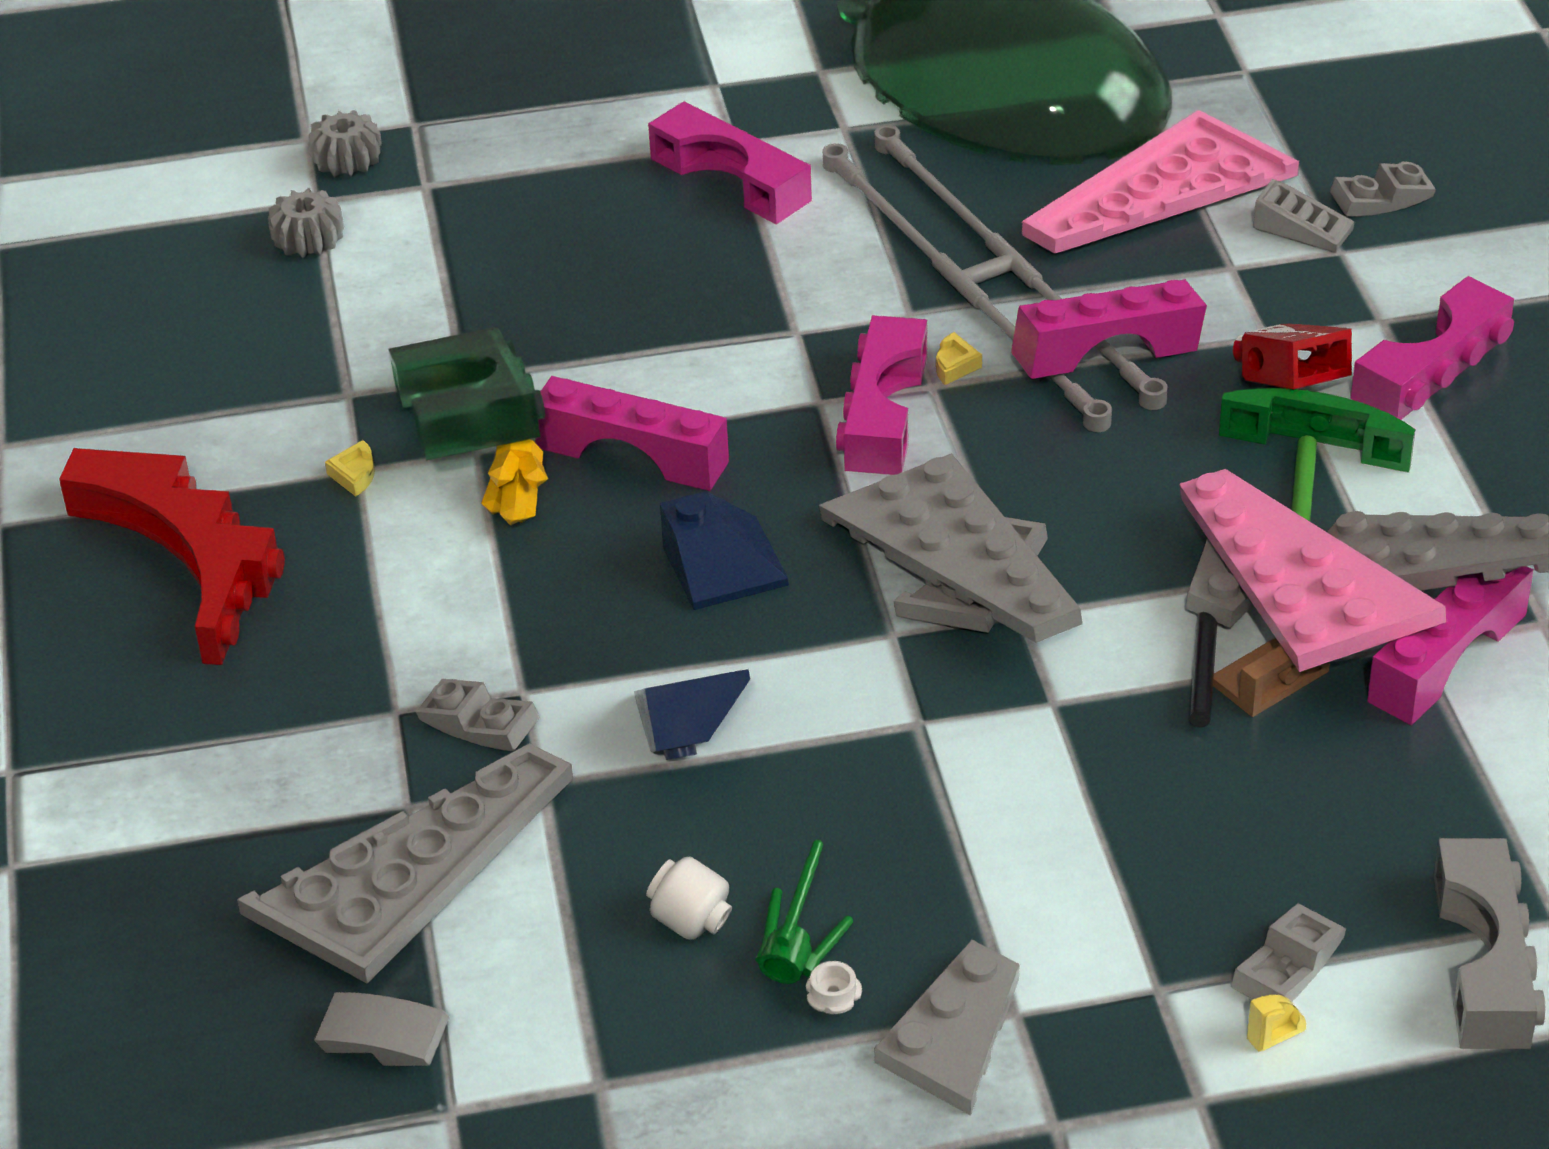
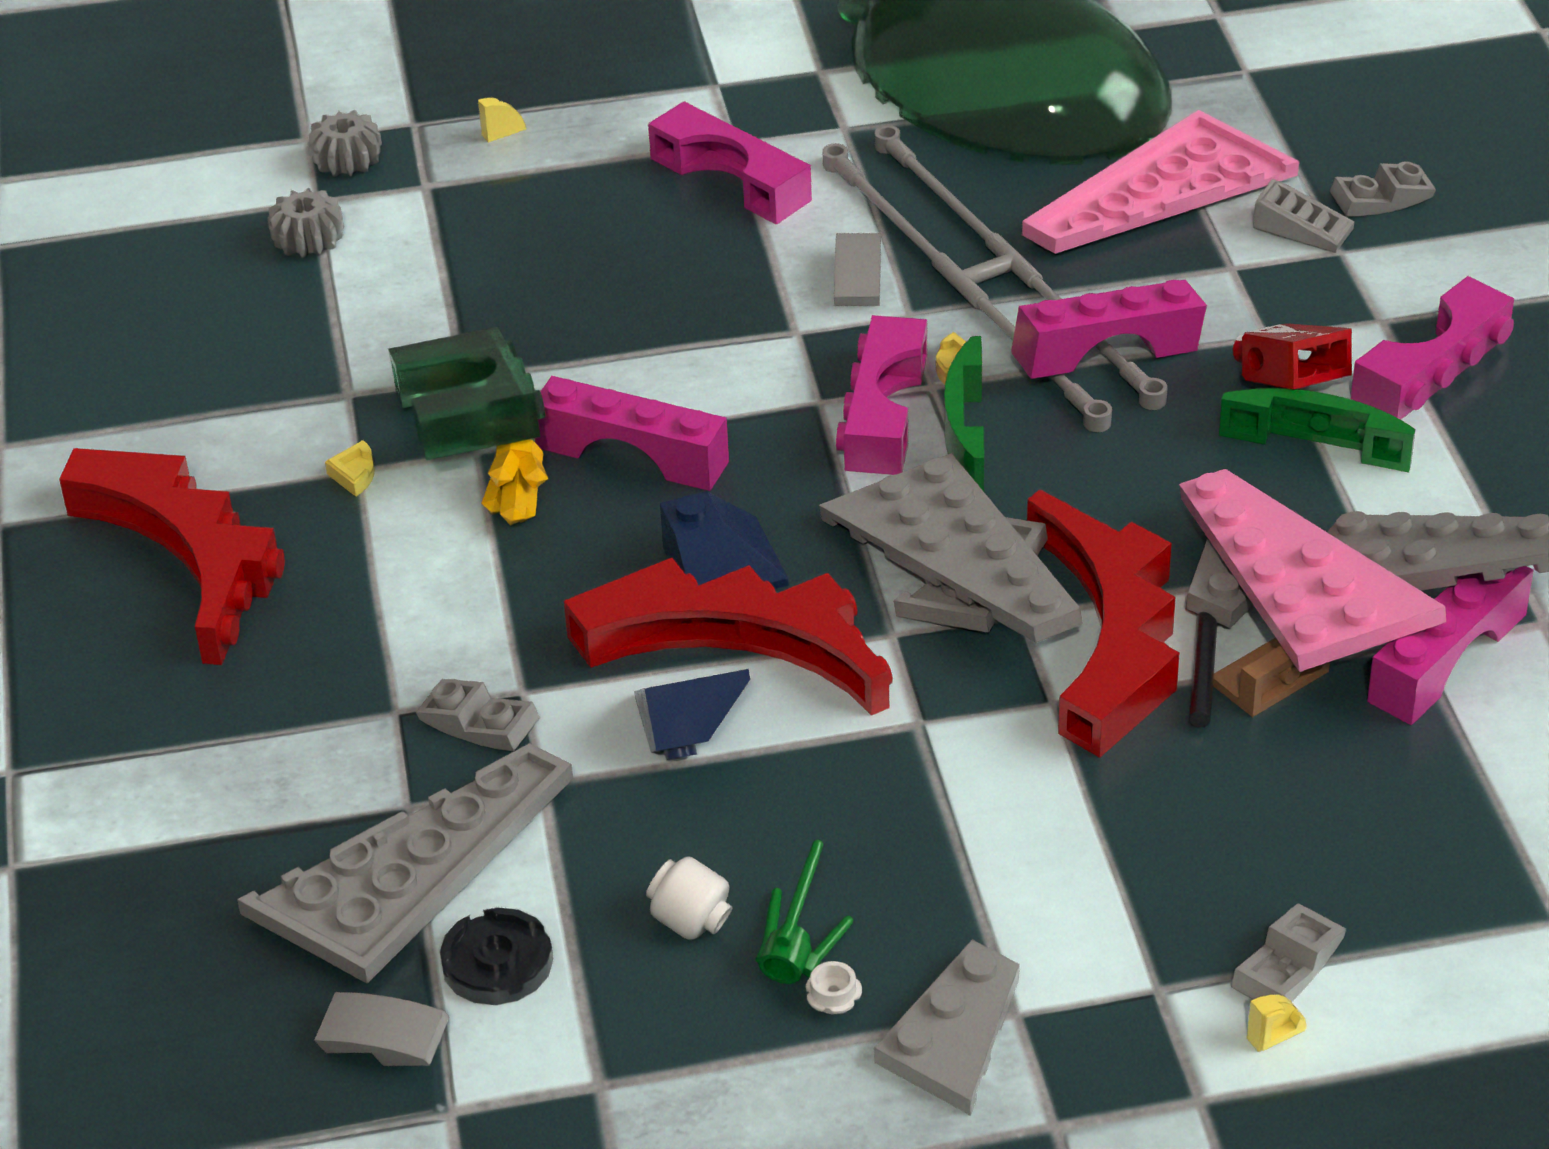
(496, 956): none -> black tile
(498, 119): none -> light yellow tile
(736, 611): none -> red arch
(857, 269): none -> light grey slope
(962, 386): none -> green slope
(1131, 664): none -> red arch
(1304, 476): bright green bar -> none
(1496, 992): light grey arch -> none

